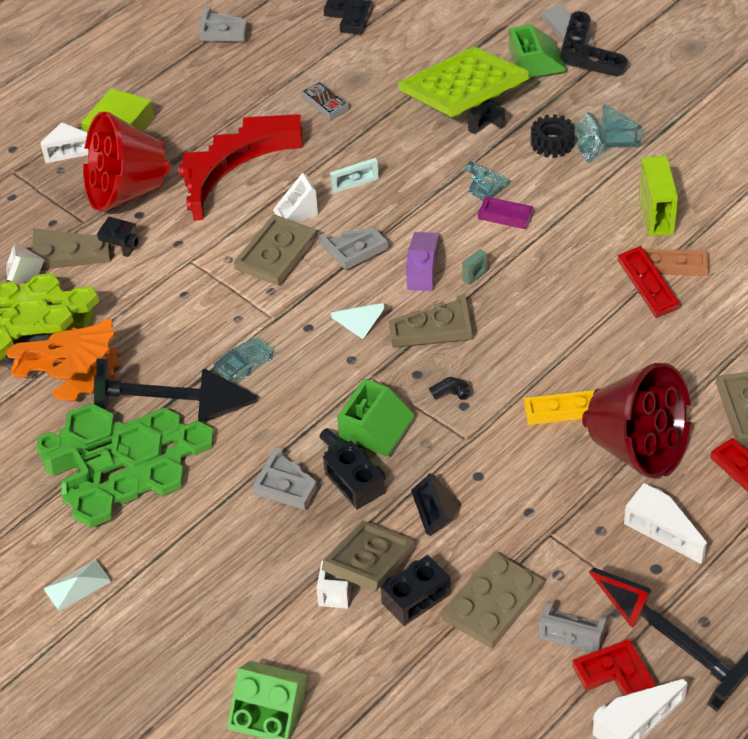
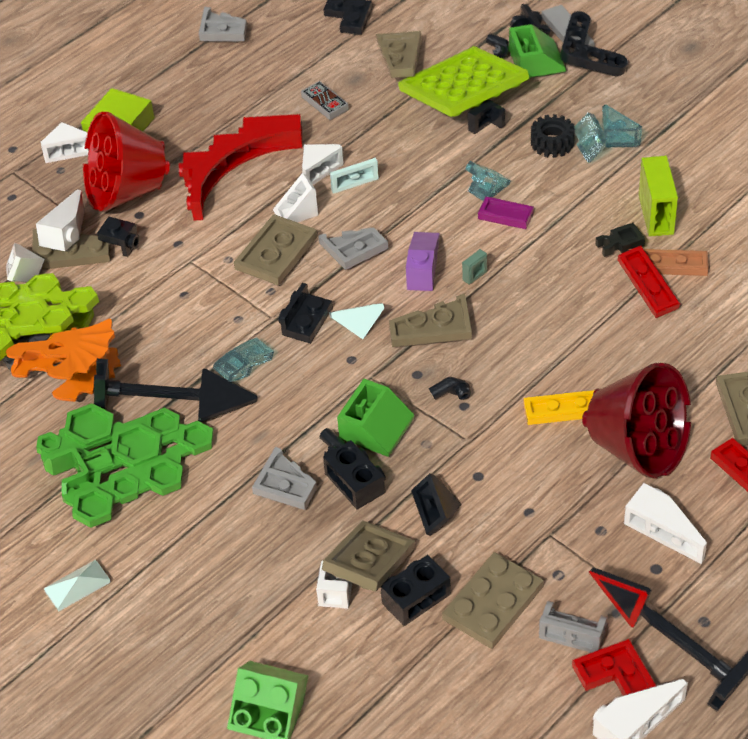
(63, 224): none -> white slope
(304, 315): none -> black bracket
(321, 160): none -> white slope
(400, 52): none -> dark tan wing
(501, 45): none -> black arm
(529, 17): none -> black hips
(620, 238): none -> pearl dark grey plate

